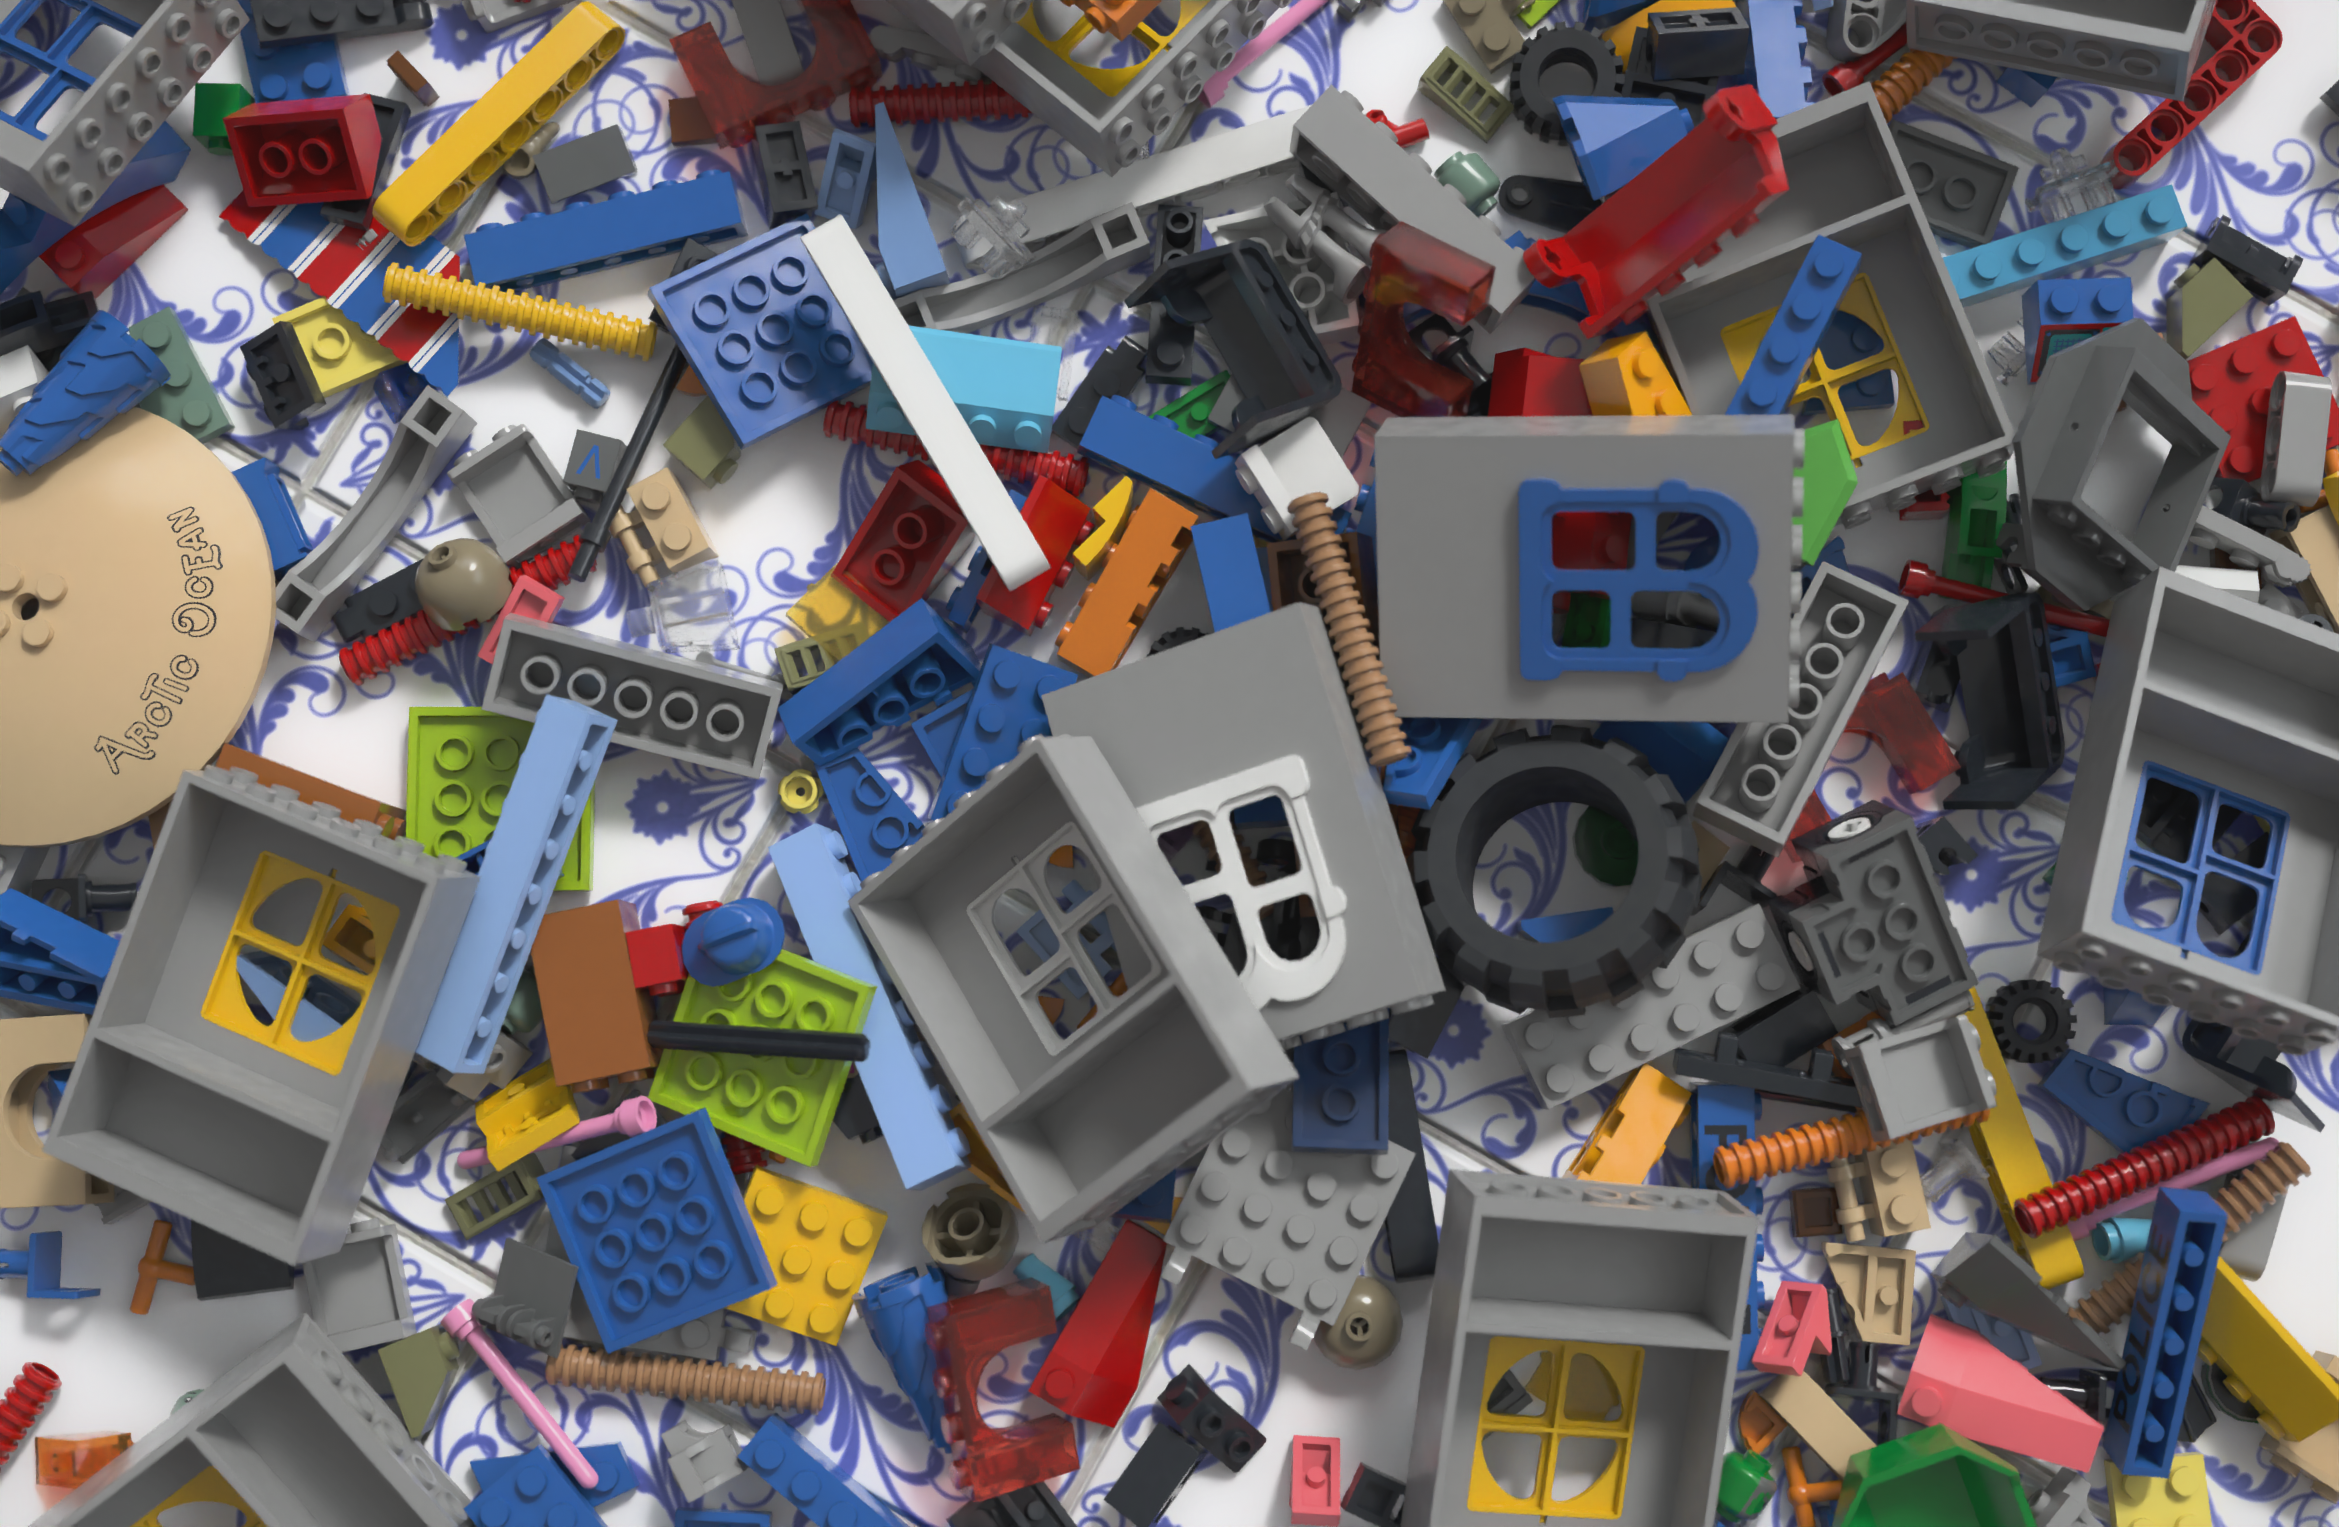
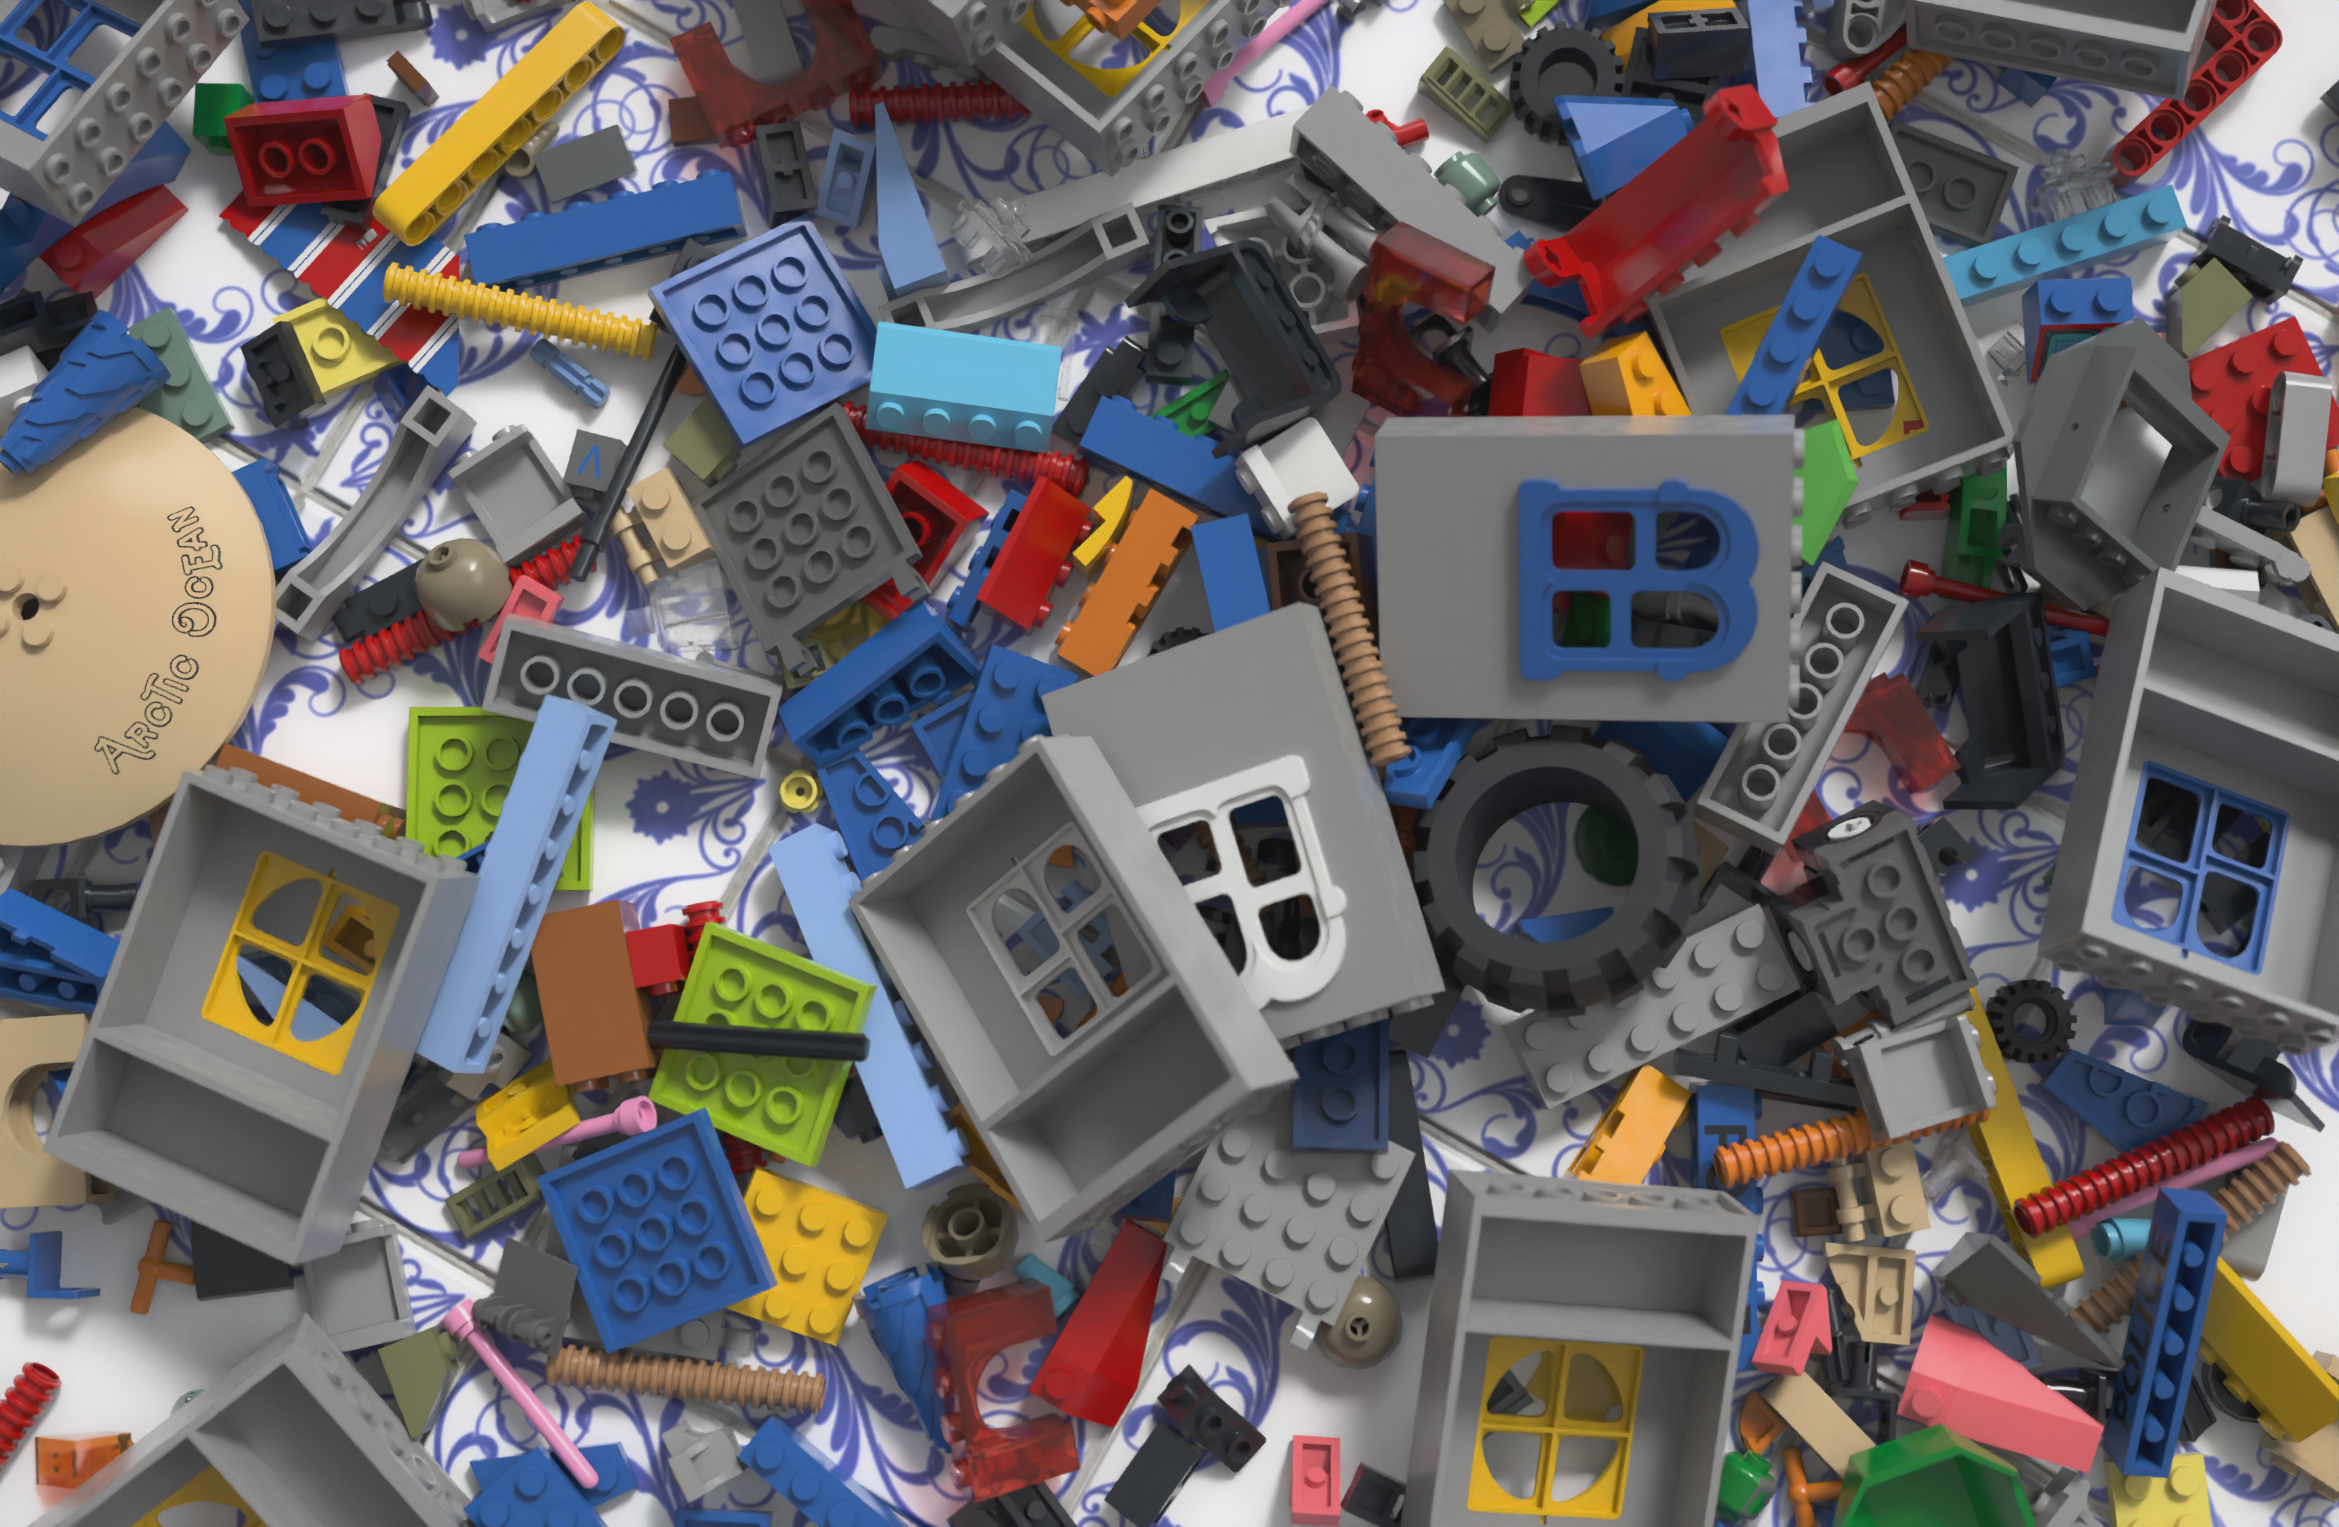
(733, 941): blue piece -> none
(808, 534): none -> dark grey plate
(925, 403): white beam -> none

